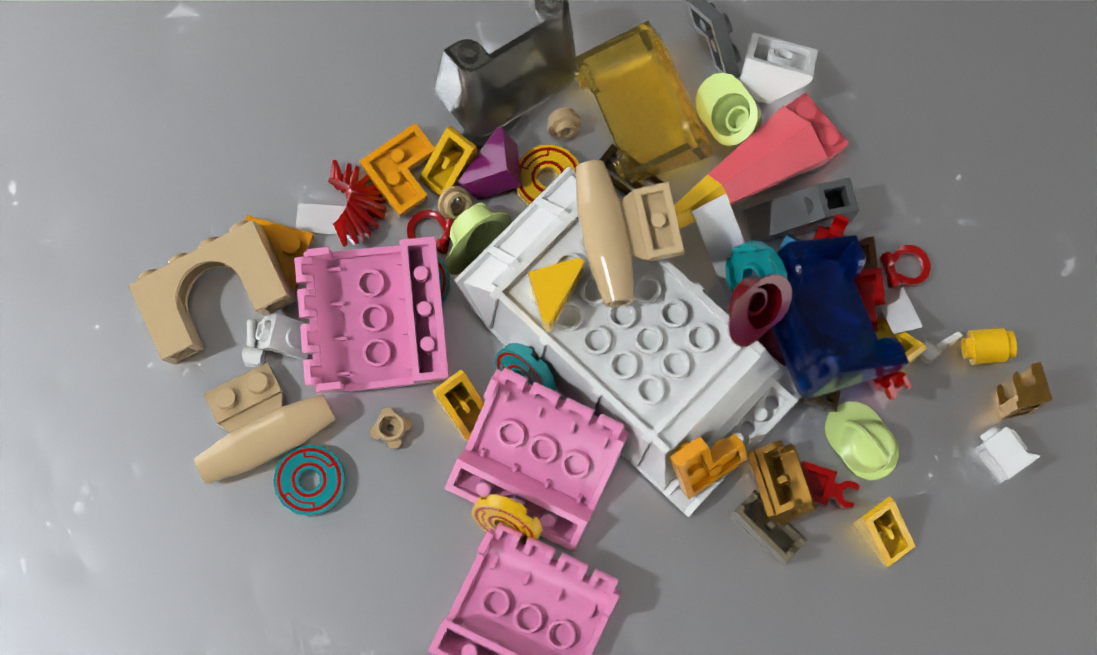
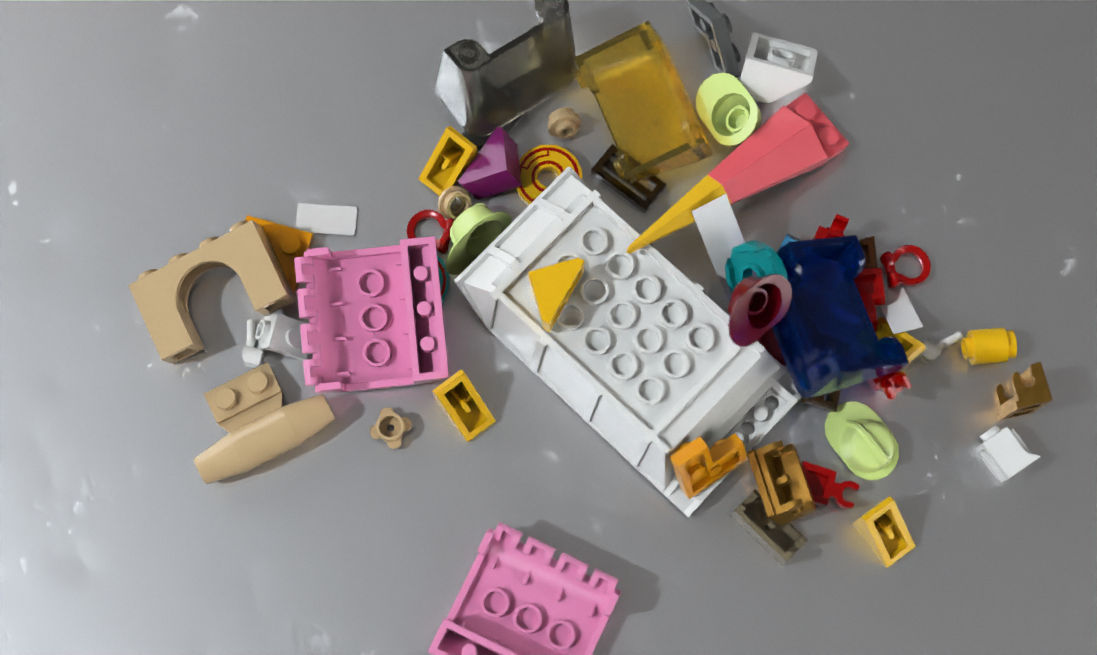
(289, 473): teal tile -> none
(362, 204): red hair -> none
(391, 167): light orange plate -> none
(502, 509): yellow tile -> none
(519, 360): teal tile -> none
(539, 454): bright pink slope -> none
(617, 230): tan plate -> none
(802, 210): dark grey slope -> none

